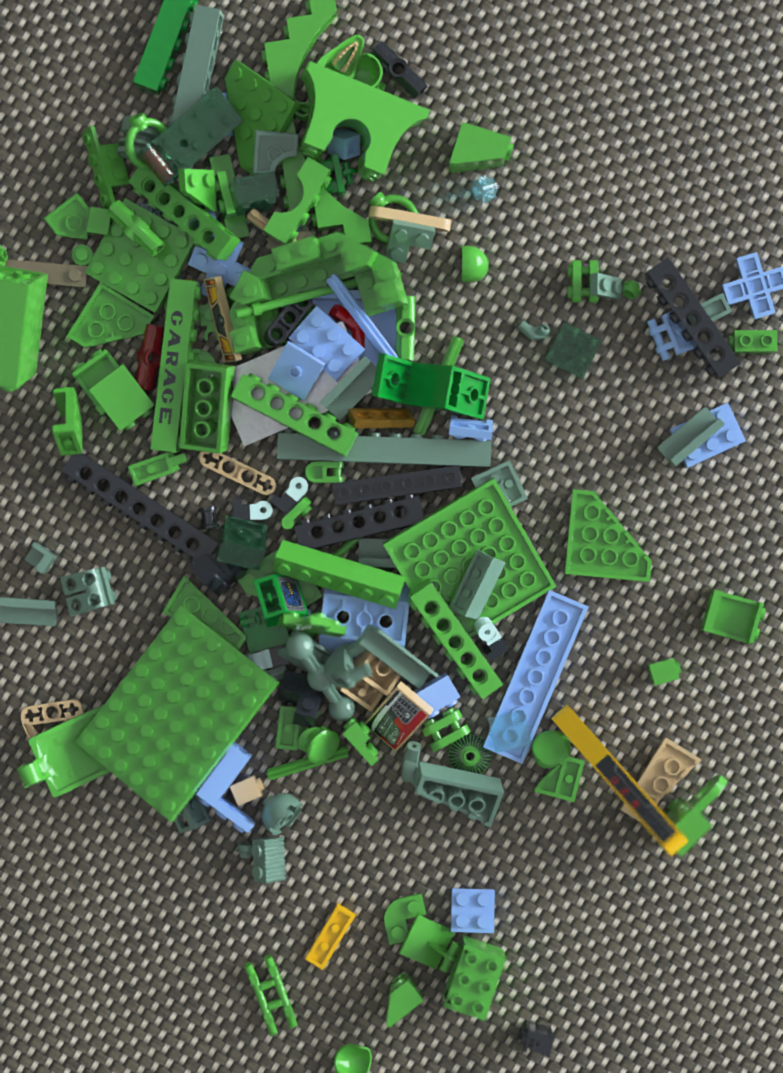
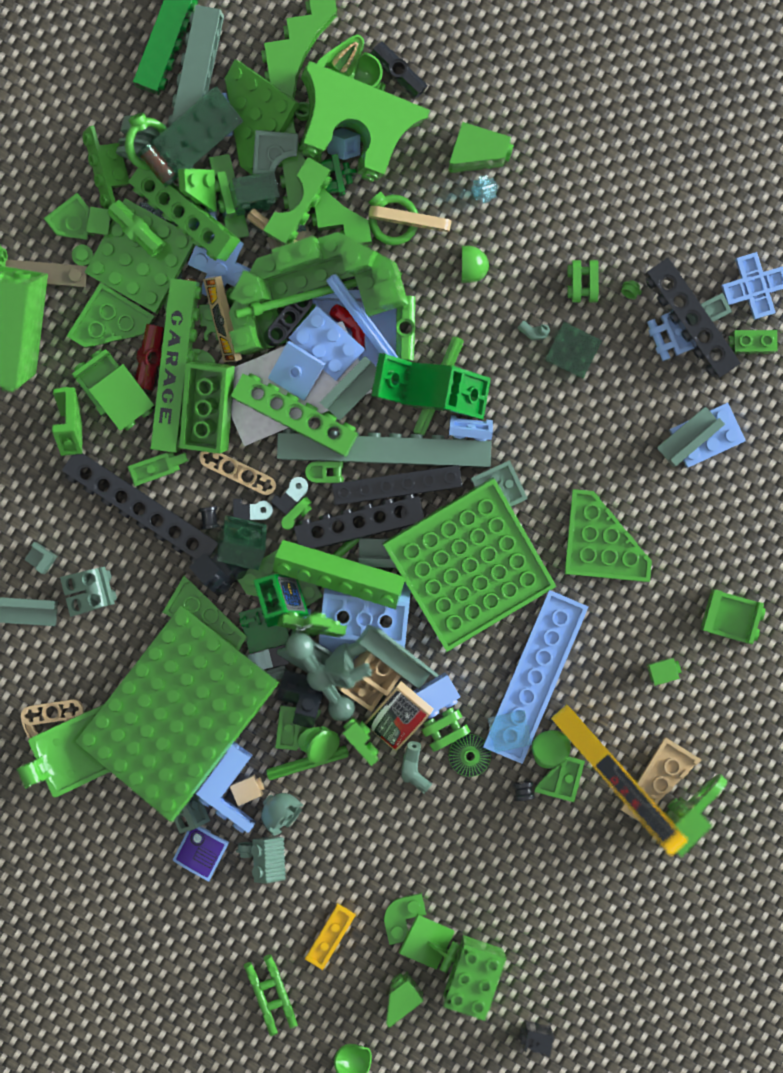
(200, 852): none -> dark purple slope
(381, 418): pearl gold plate -> none
(407, 234): sand green plate -> none
(460, 790): sand green wedge -> none
(472, 910): light blue plate -> none
(477, 585): sand green panel -> none
(488, 681): bright green brick -> none
(494, 643): leg -> none
(523, 791): none -> black wheel
(605, 286): sand green plate -> none

